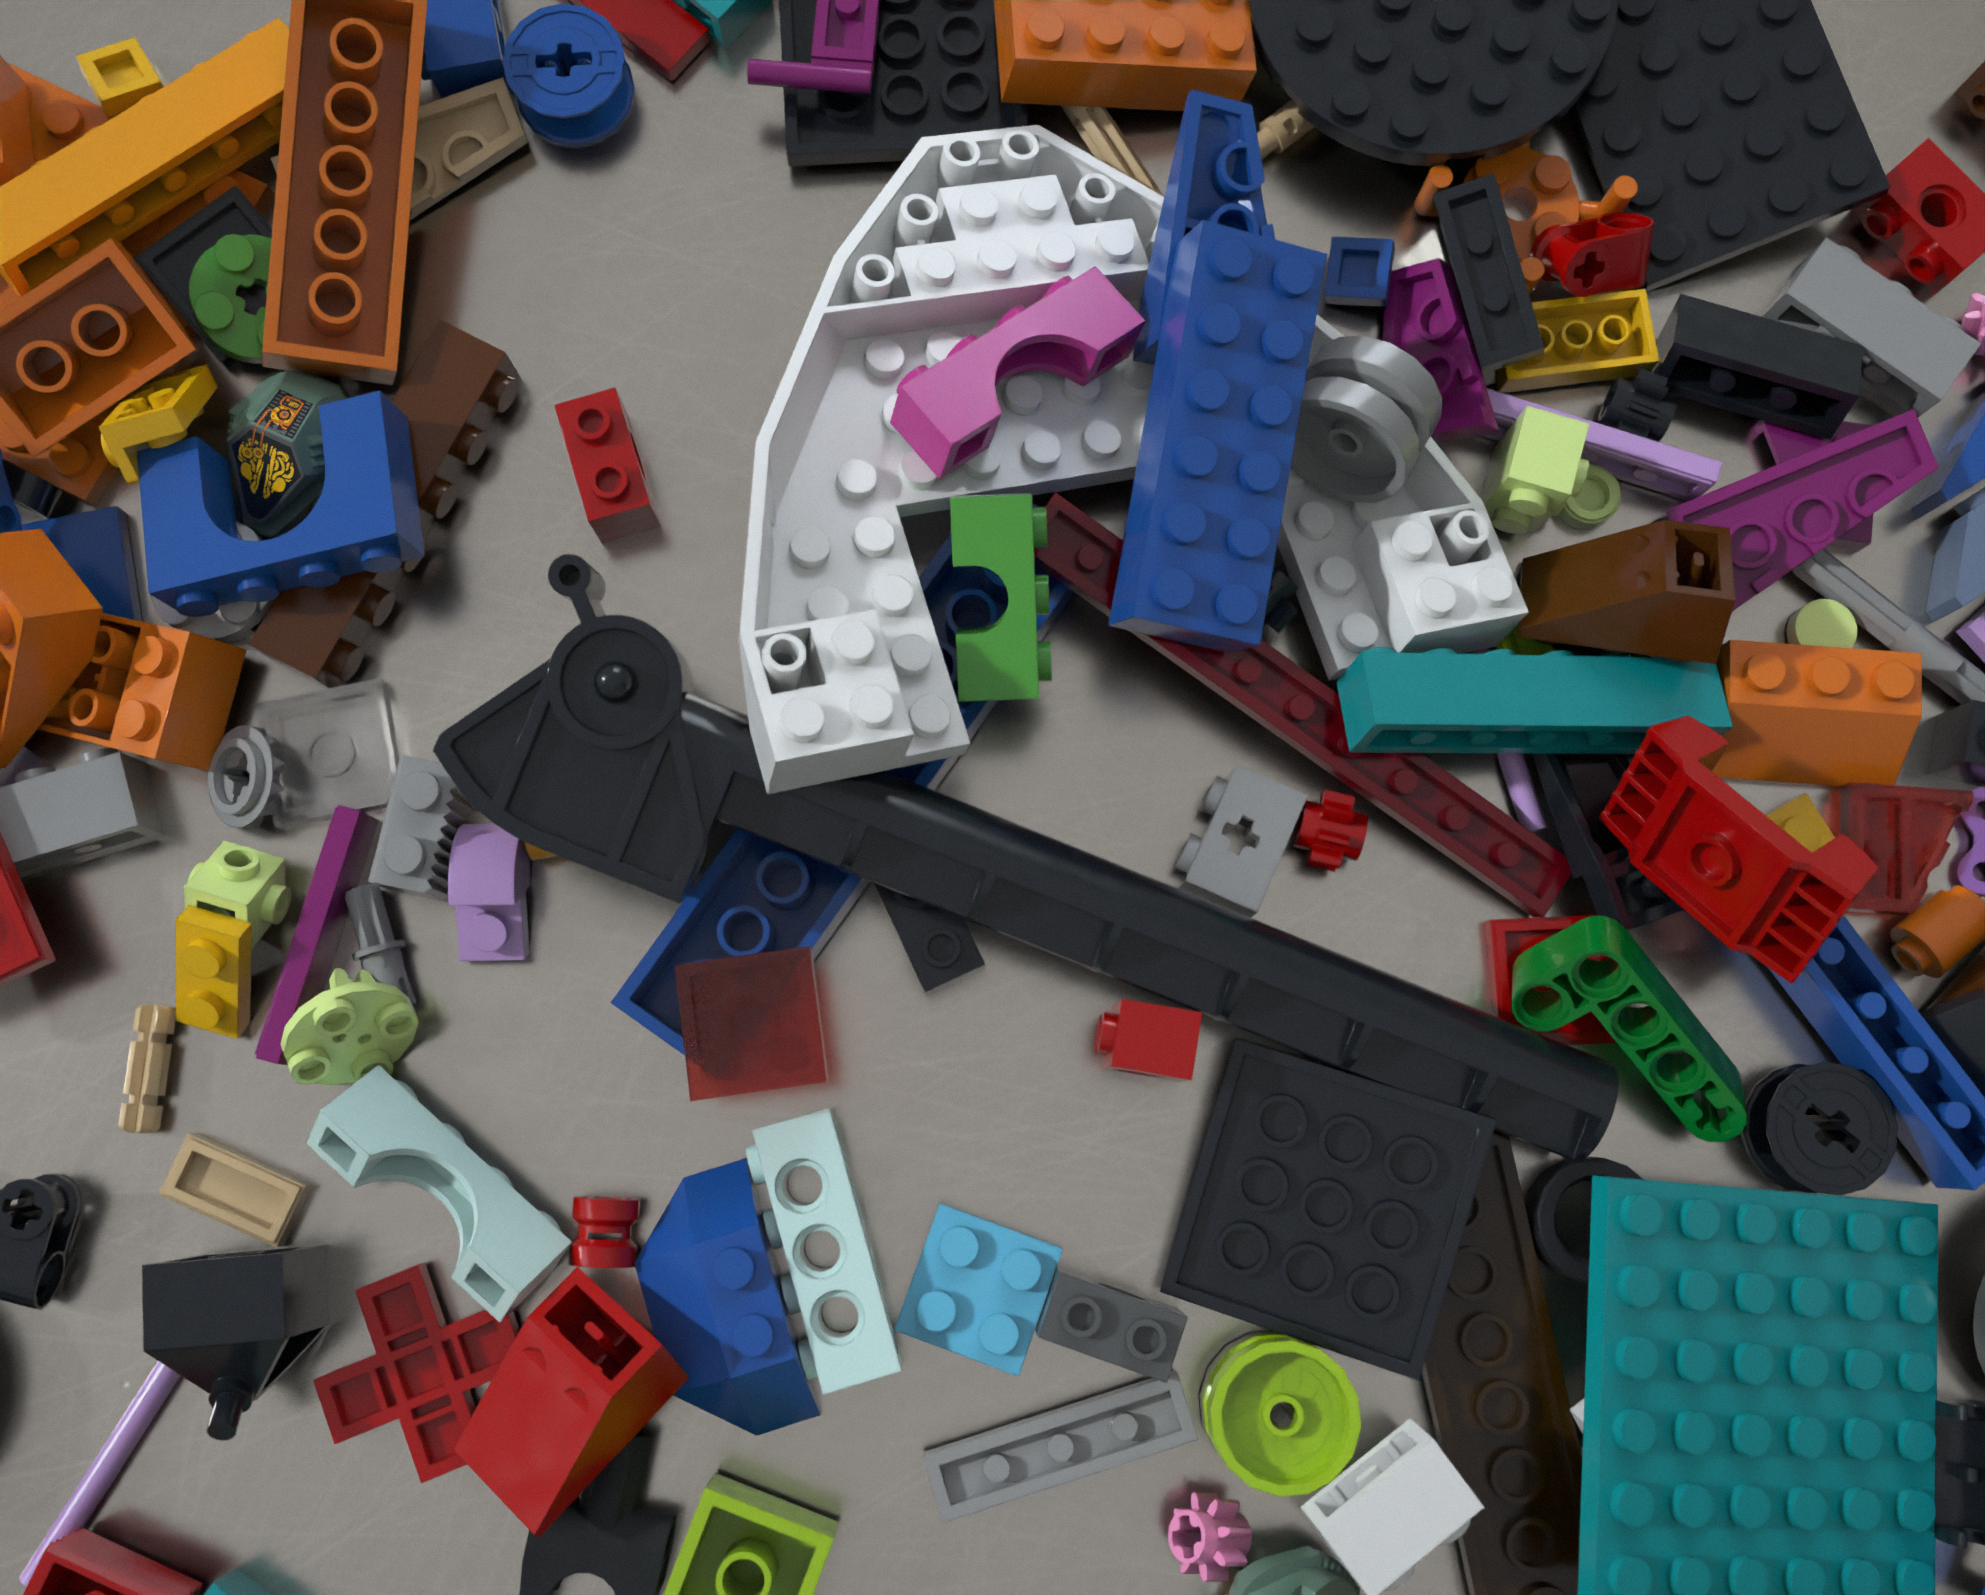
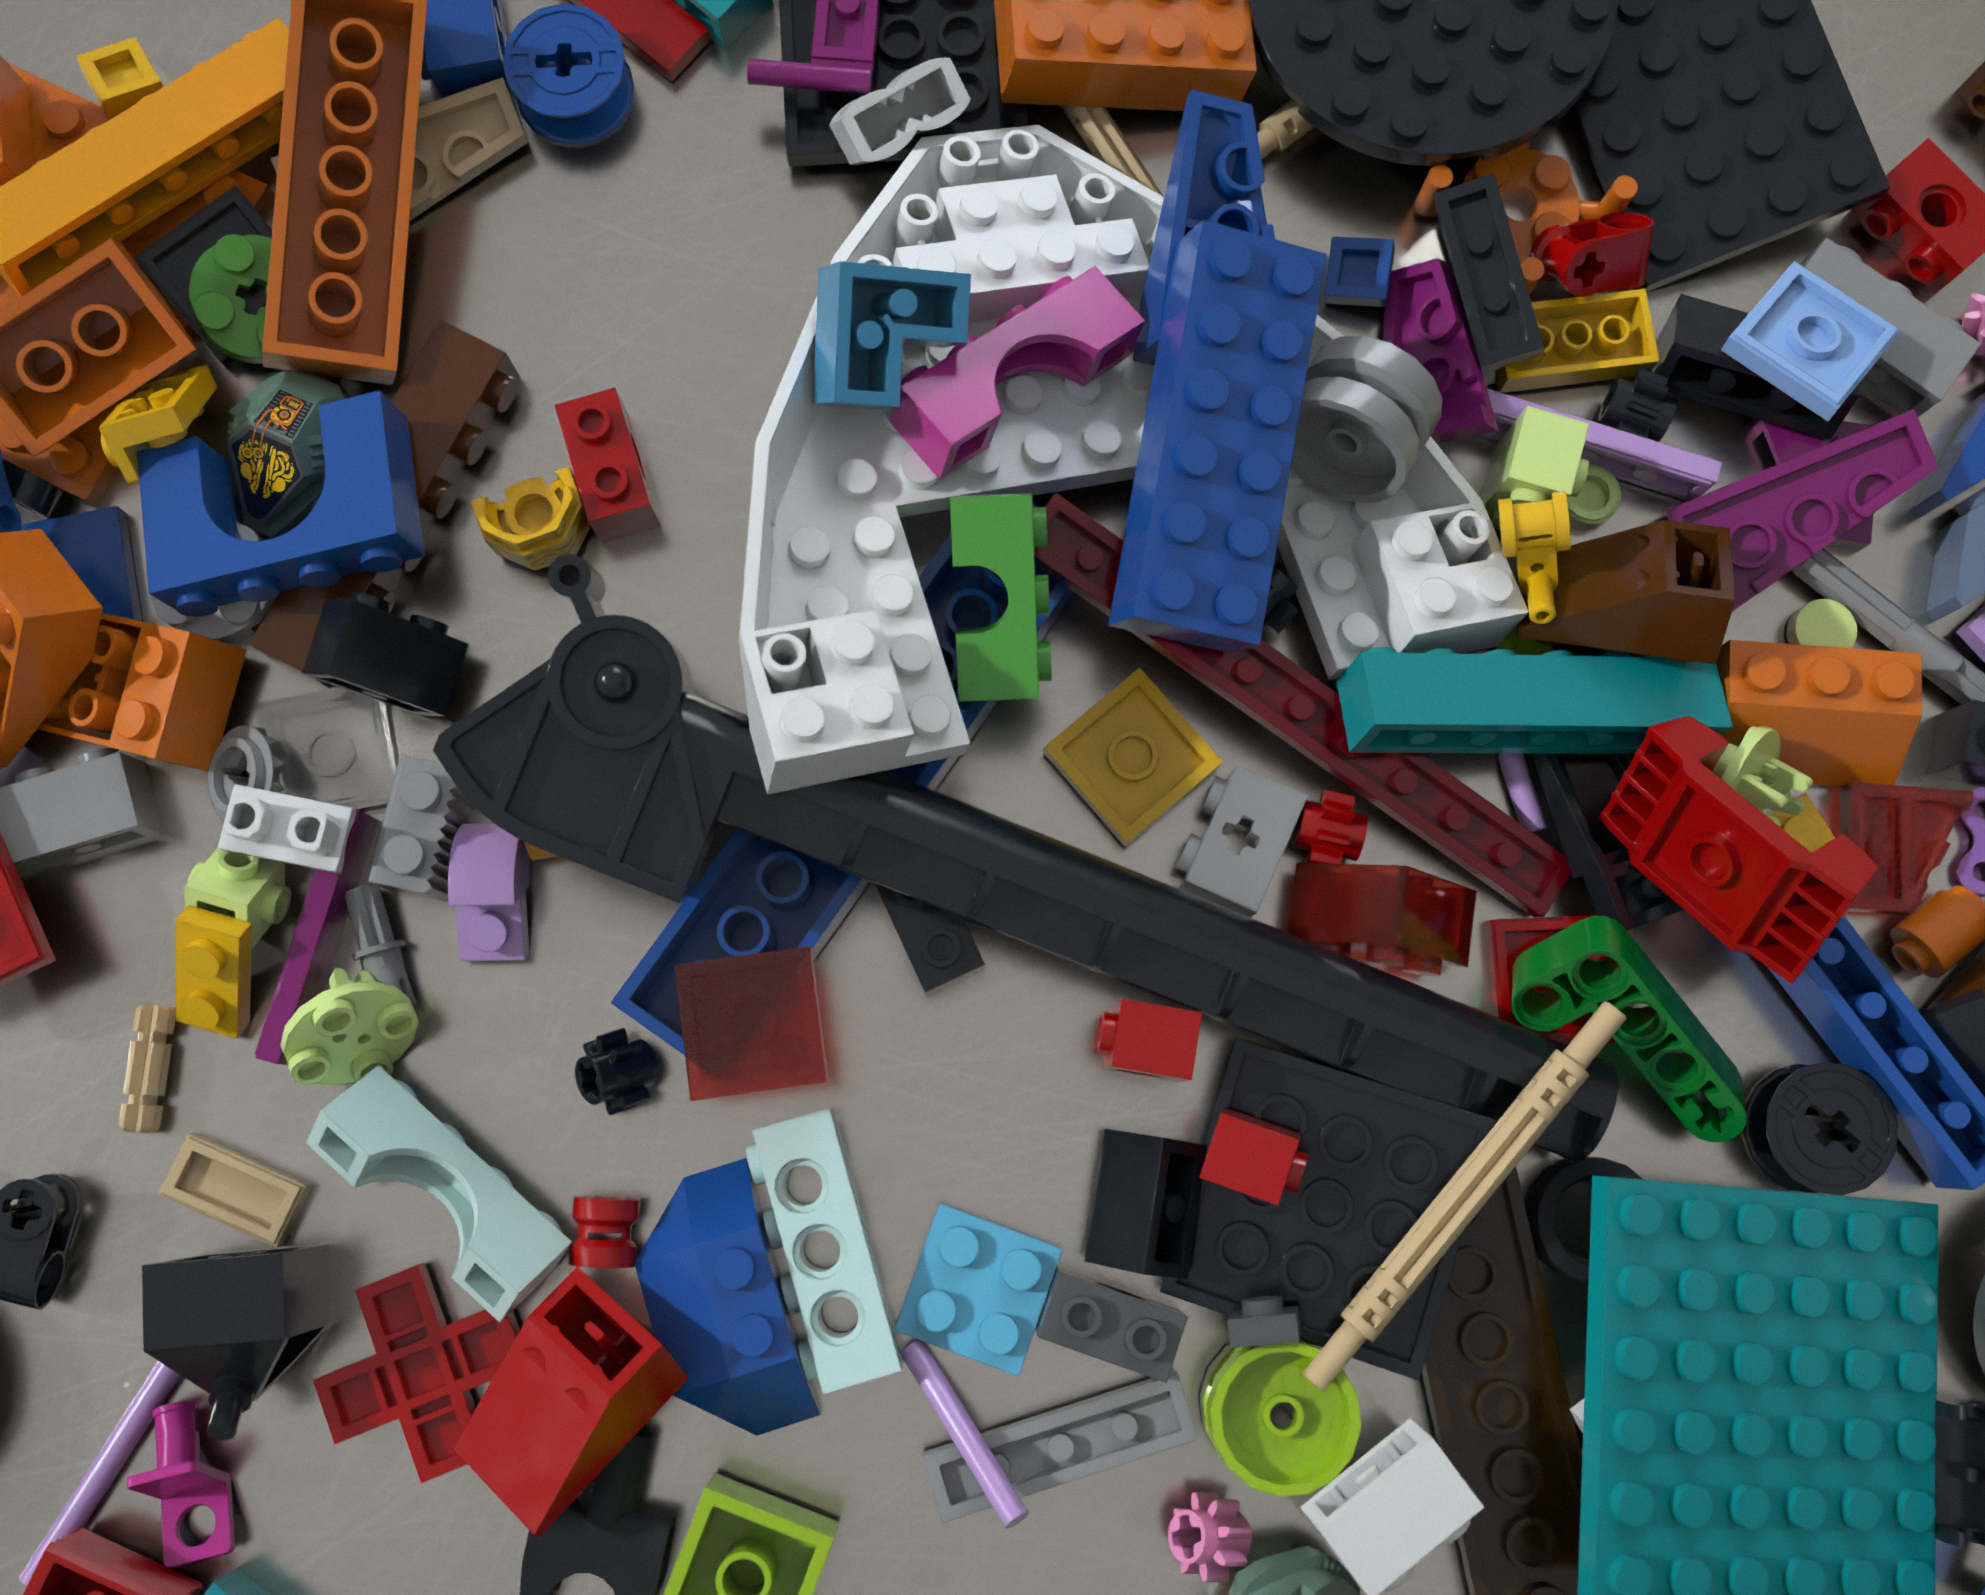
(185, 1484): none -> dark pink bracket
(286, 829): none -> white hips
(386, 656): none -> black brick
(535, 520): none -> yellow hair
(616, 1071): none -> black gear
(868, 317): none -> dark azure brick
(890, 117): none -> white brick
(964, 1434): none -> lavender bar
(1132, 756): none -> yellow plate
(1145, 1204): none -> black brick
(1254, 1157): none -> red brick
(1264, 1323): none -> dark grey plate
(1385, 911): none -> clear red brick
(1464, 1195): none -> tan axle
(1534, 536): none -> yellow piece
(1759, 775): none -> yellowish green plate
(1810, 340): none -> light blue tile

